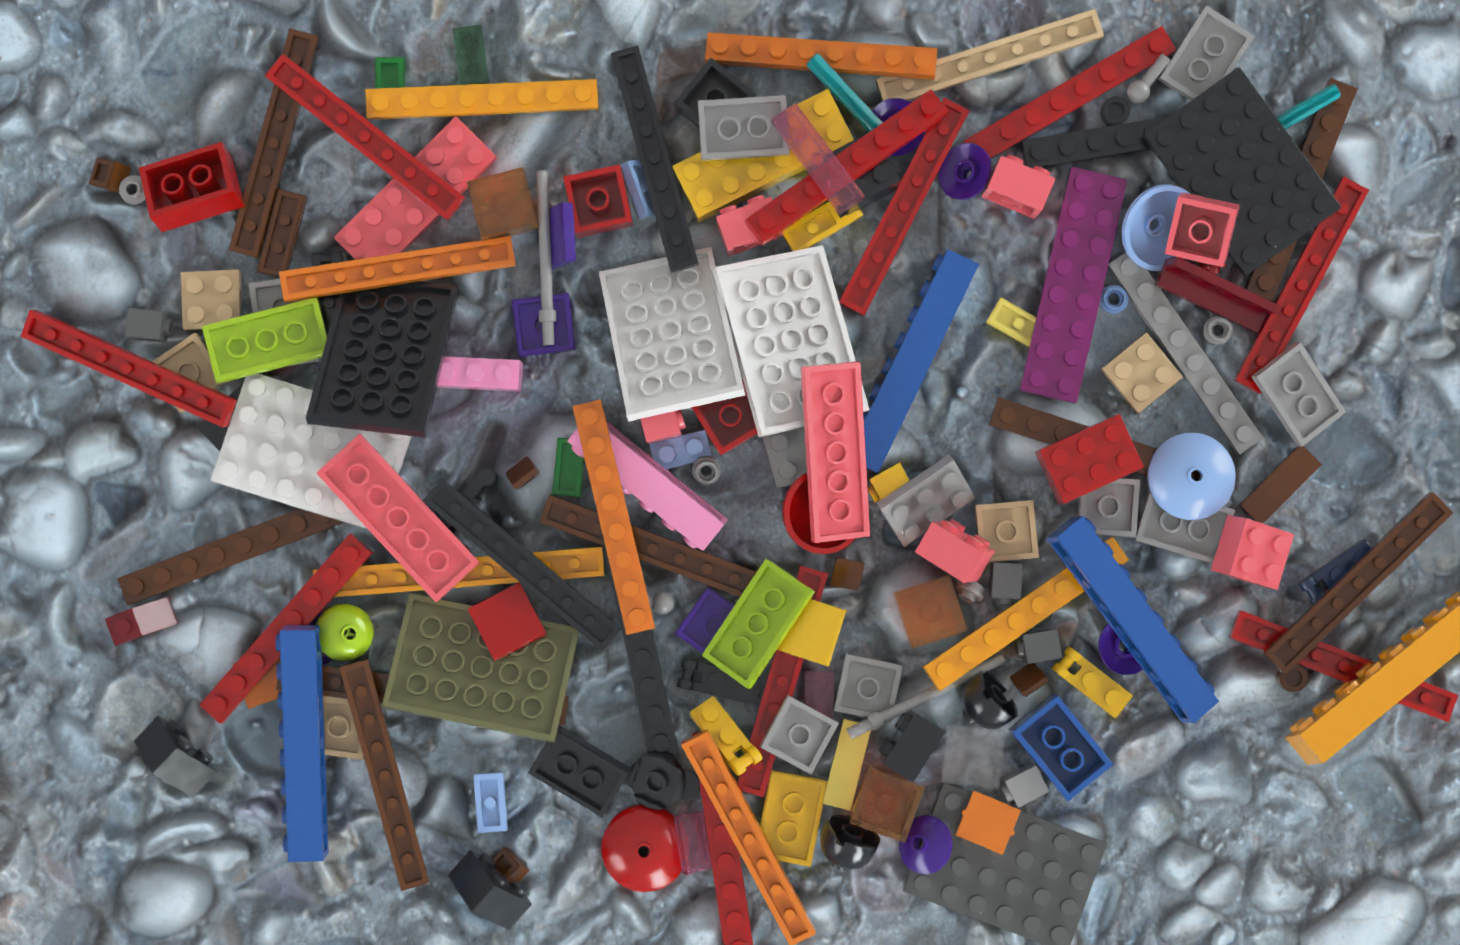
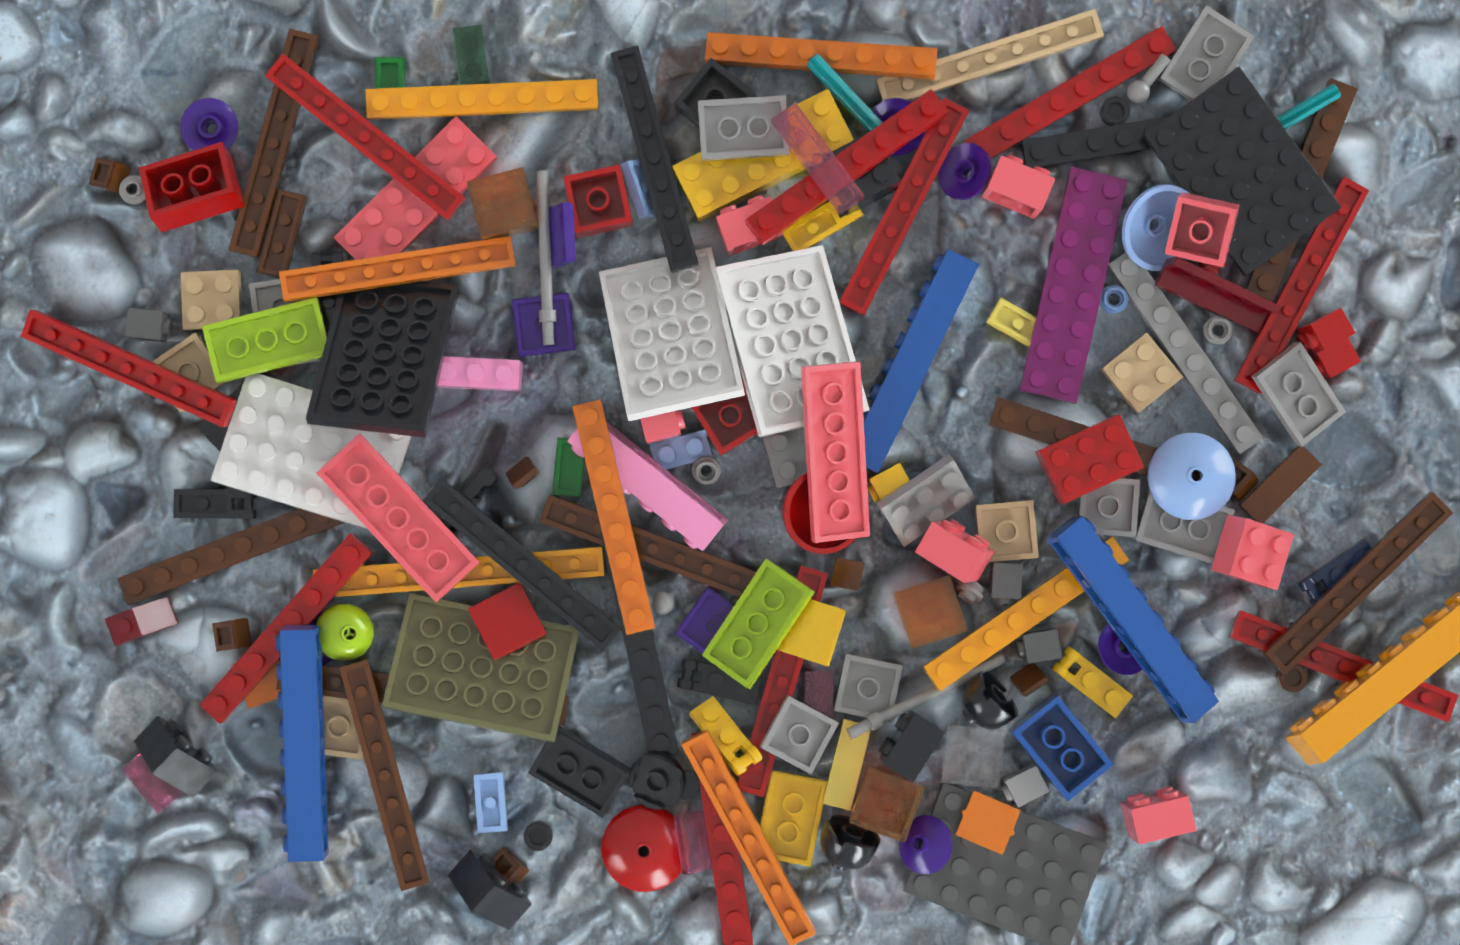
(153, 789): none -> clear pink tile
(201, 115): none -> dark purple dish
(212, 504): none -> black plate
(232, 634): none -> reddish brown slope
(538, 835): none -> black tile
(1157, 815): none -> coral brick
(1244, 481): none -> reddish brown slope
(1329, 343): none -> red brick

